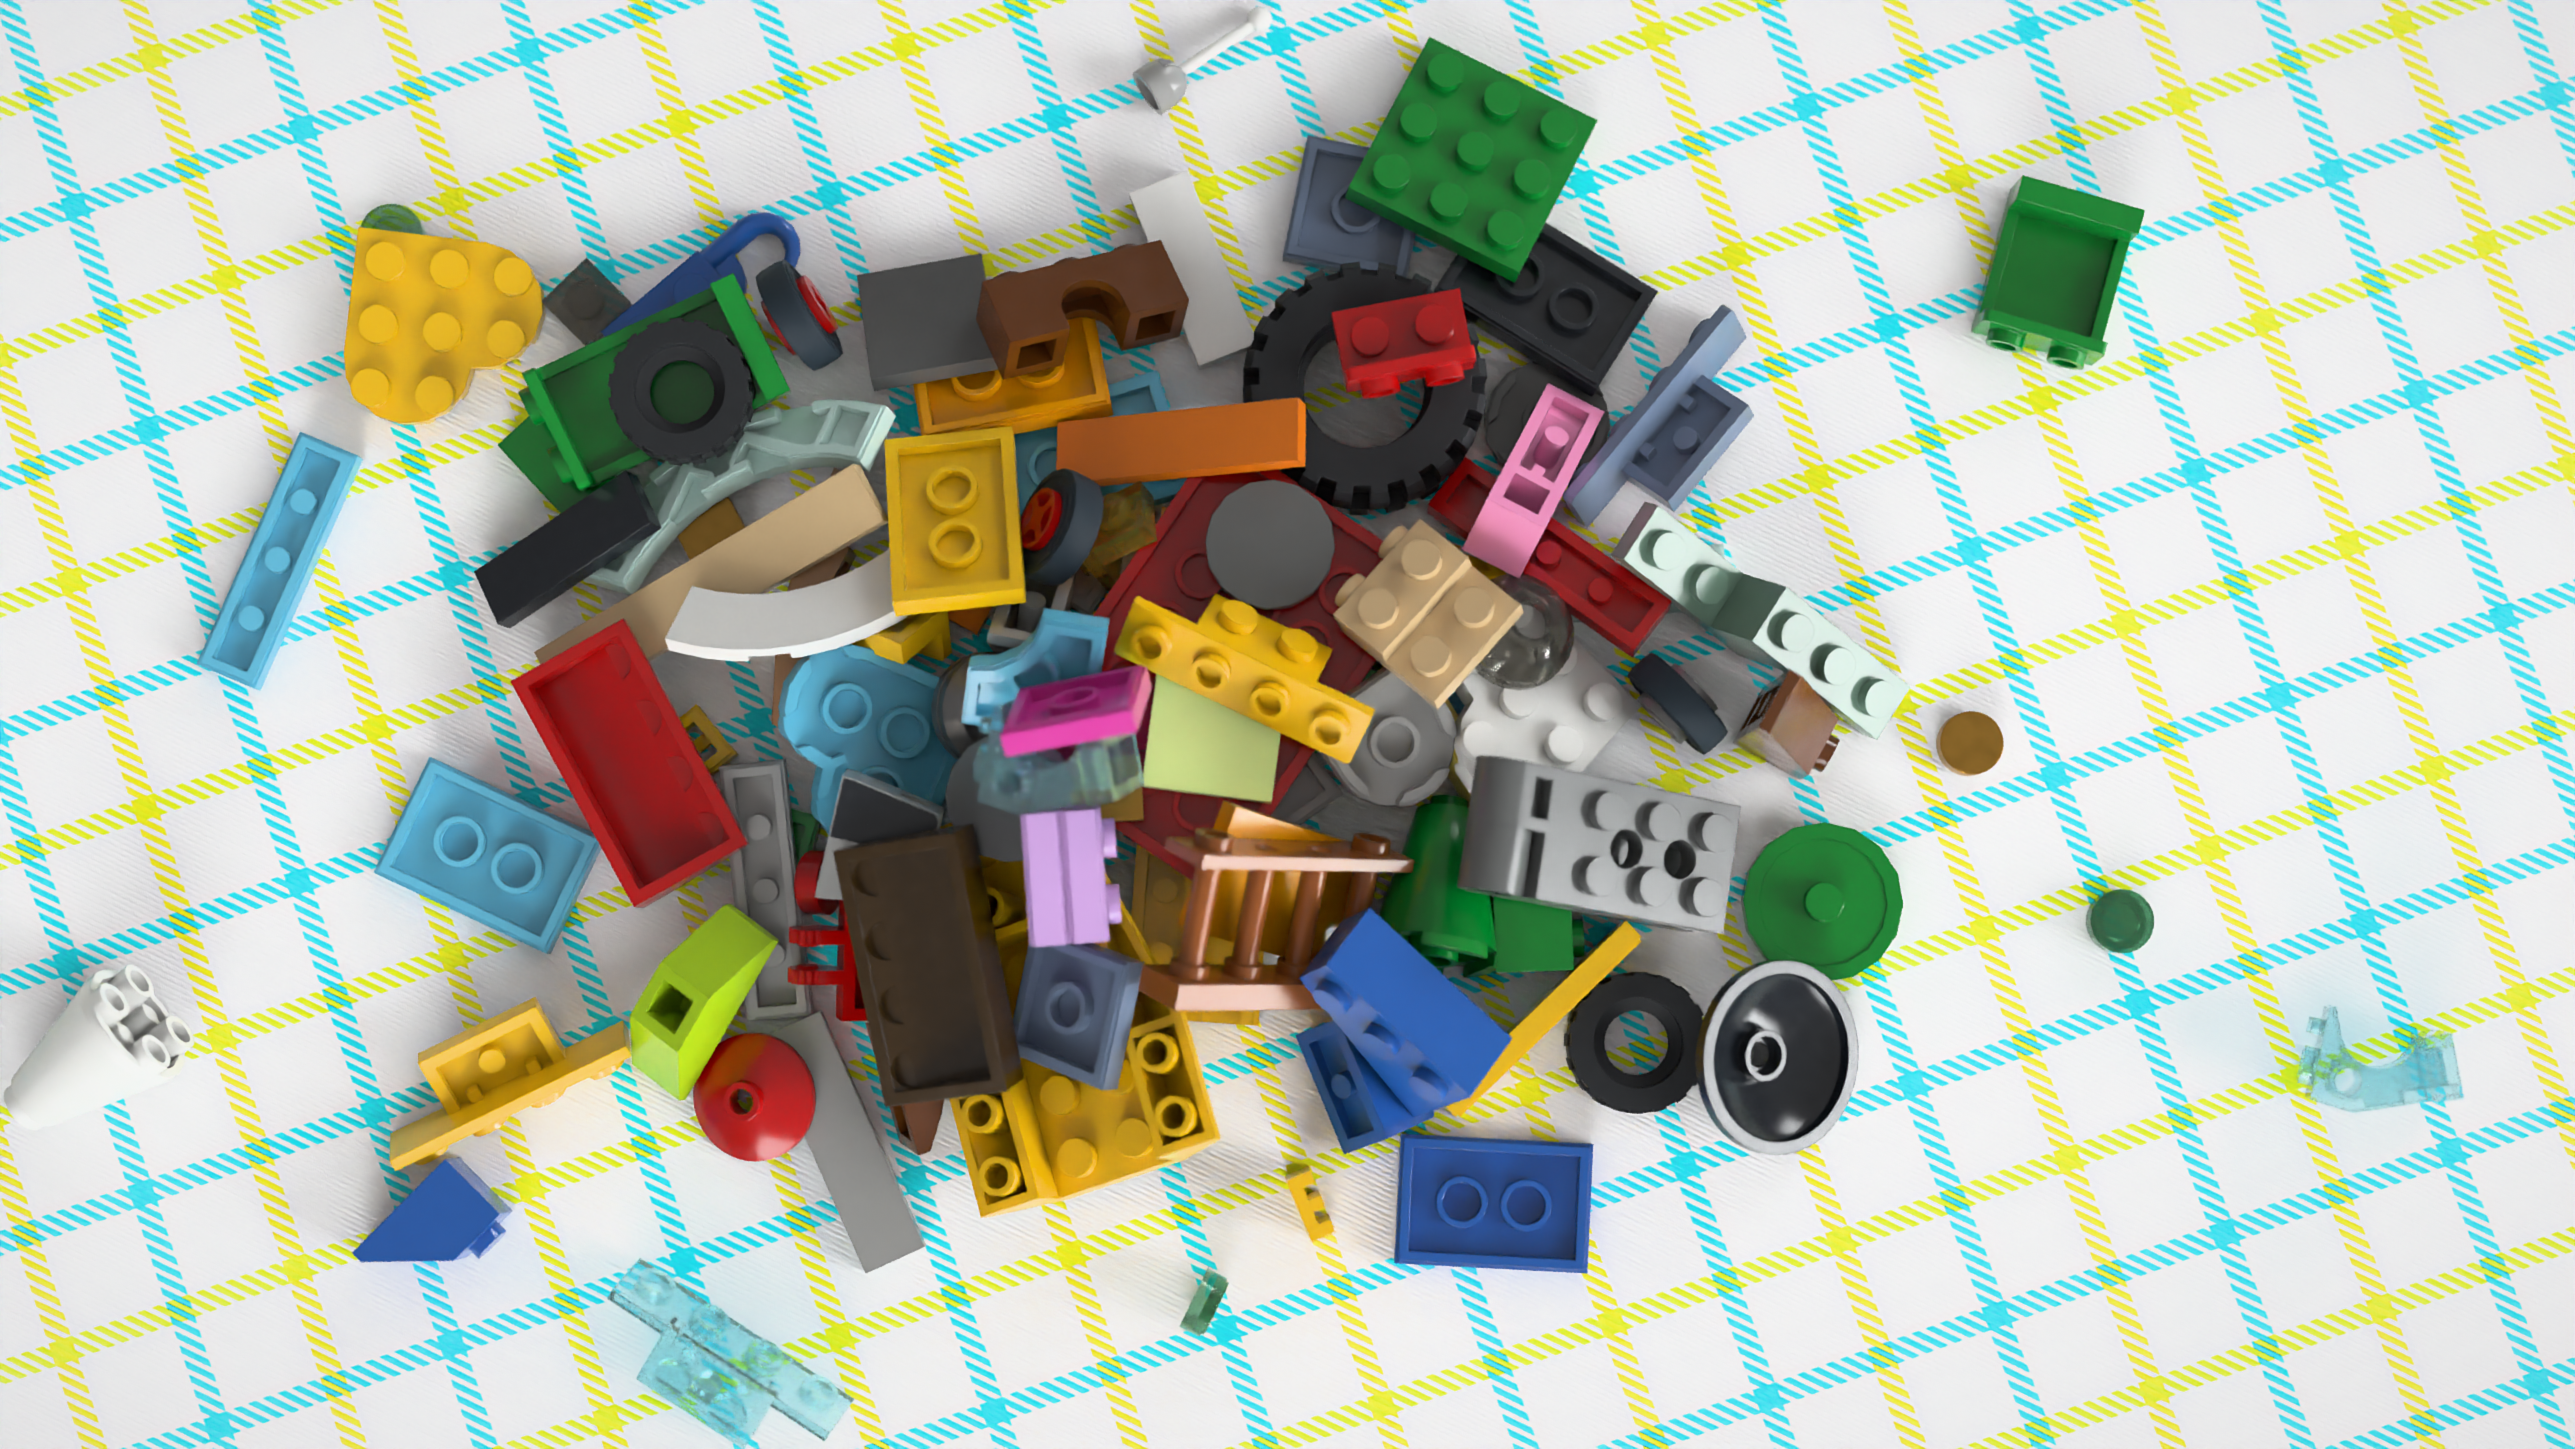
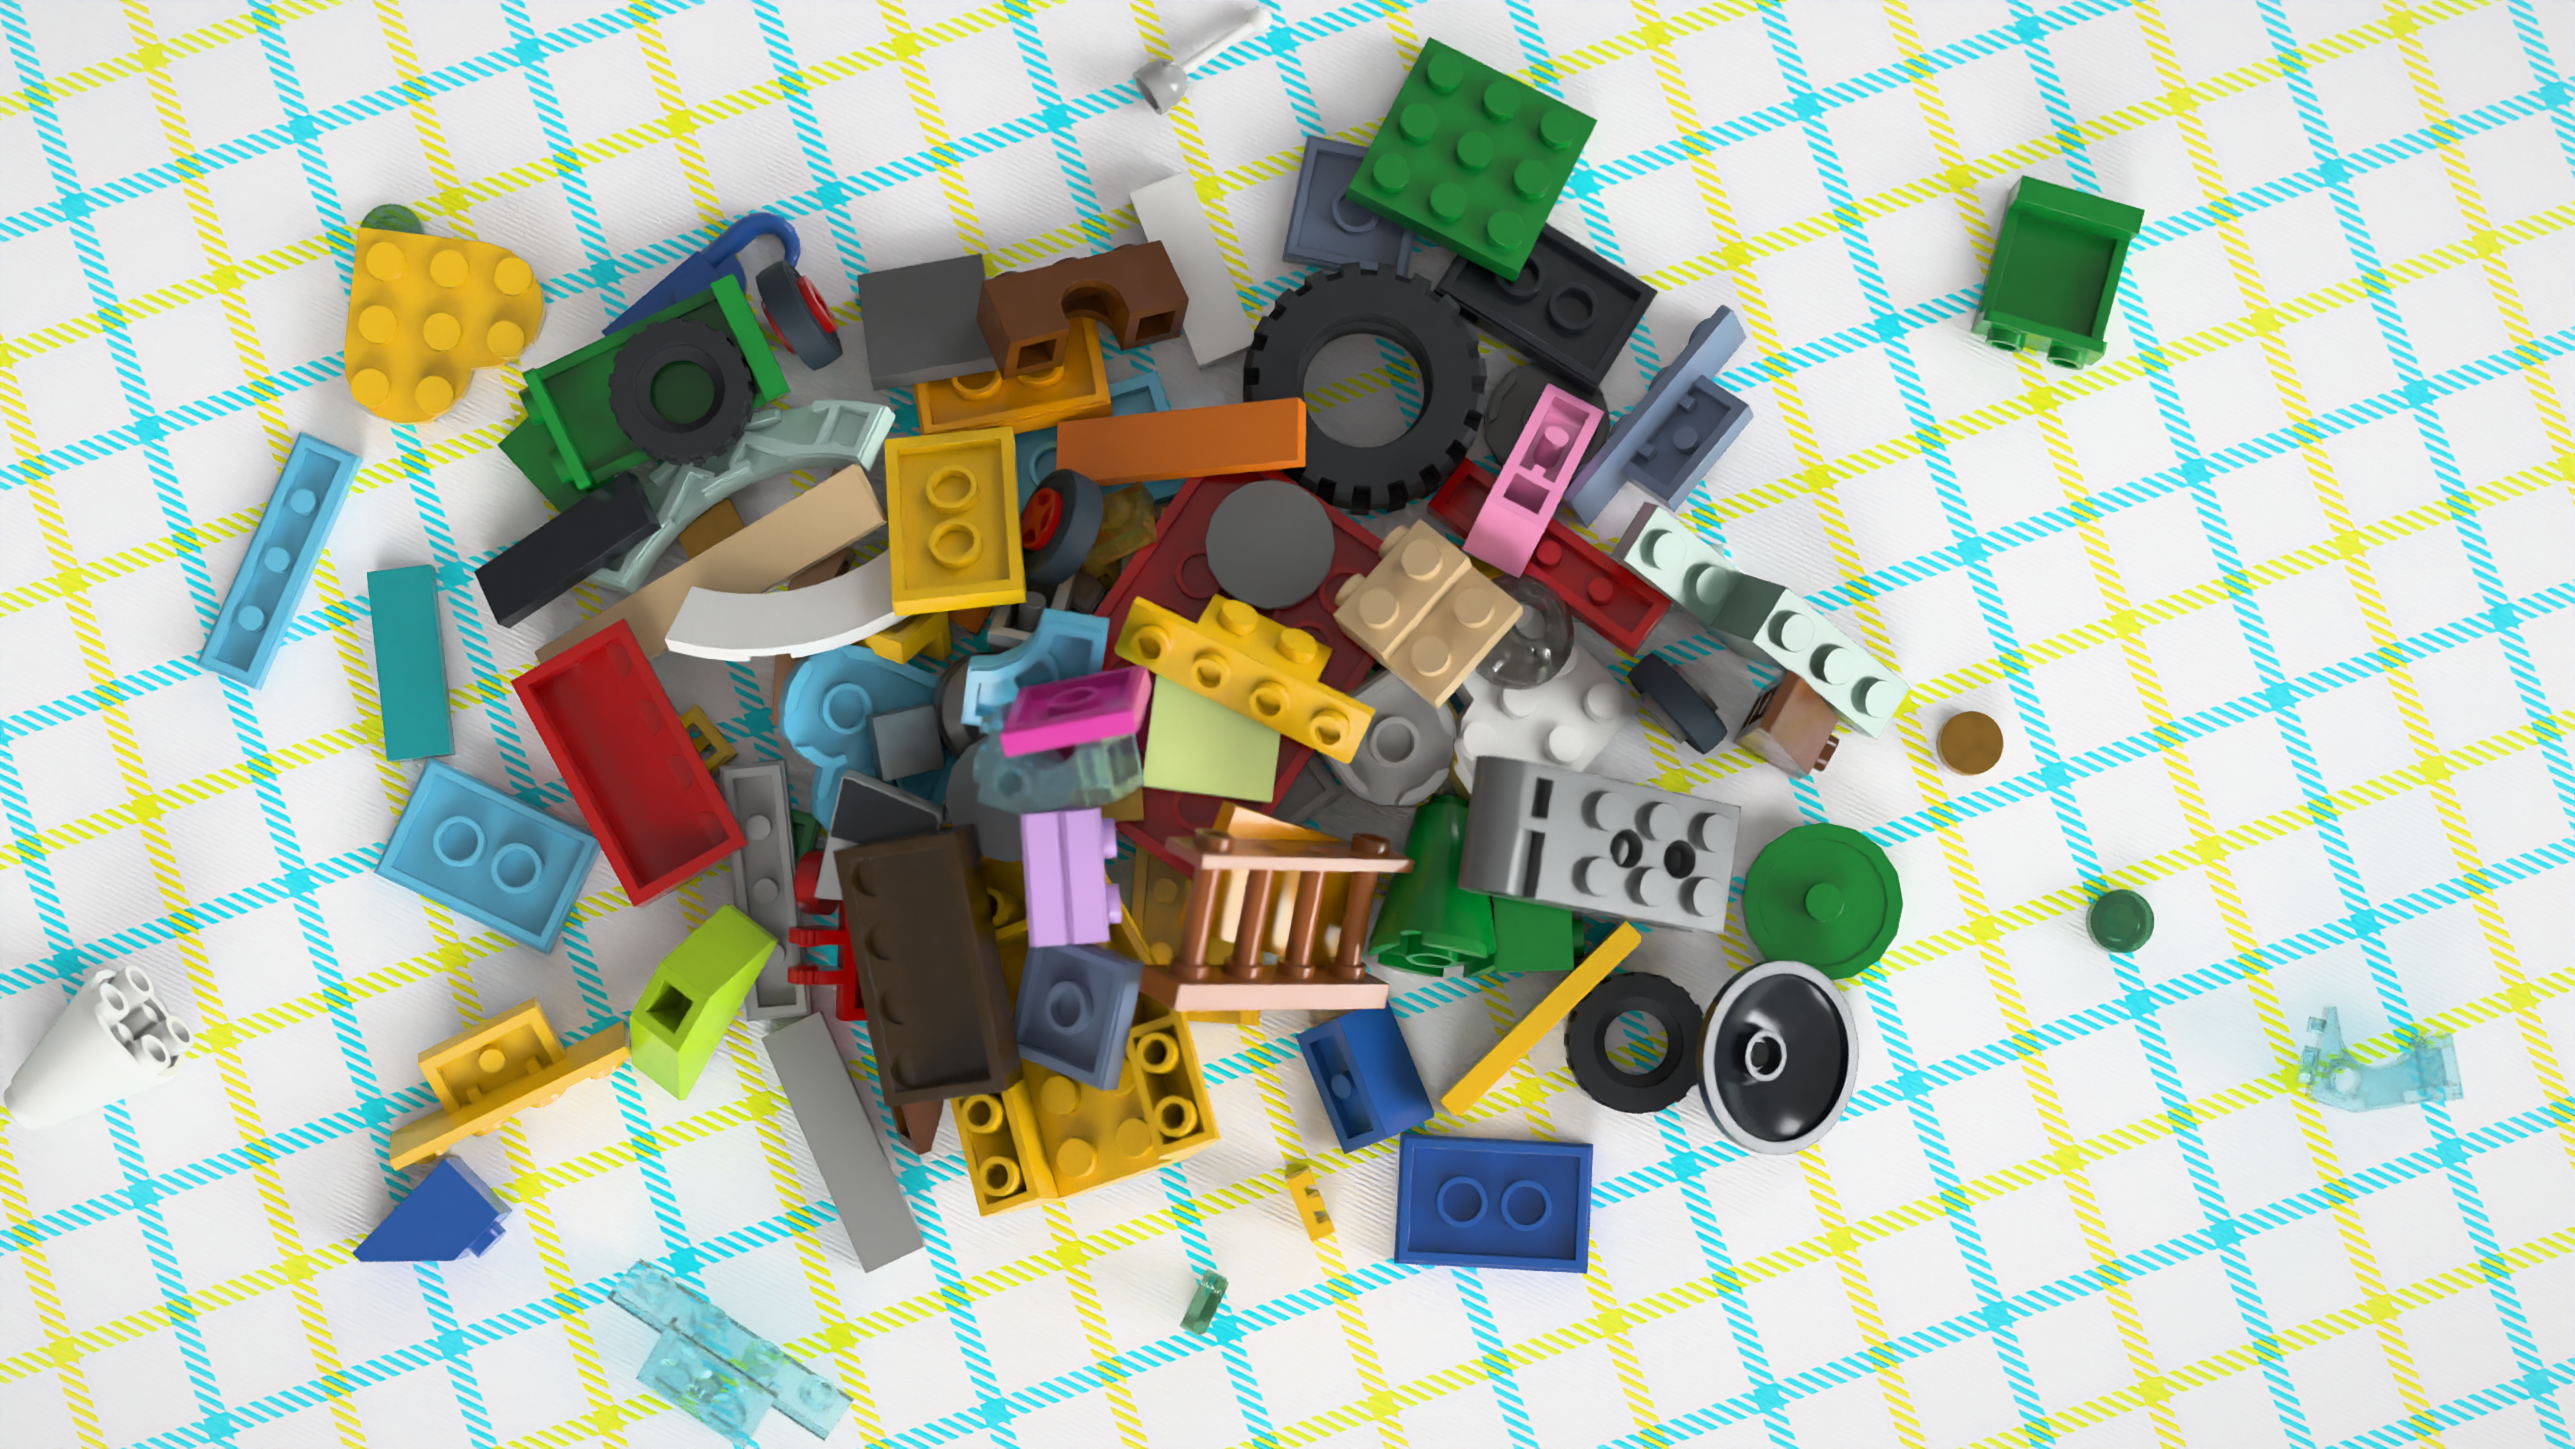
(410, 663): none -> teal tile
(586, 302): clear smoke plate -> none
(780, 1093): red dish -> none
(905, 741): none -> flat silver tile
(1403, 343): red bracket -> none
(1403, 1014): blue wedge -> none

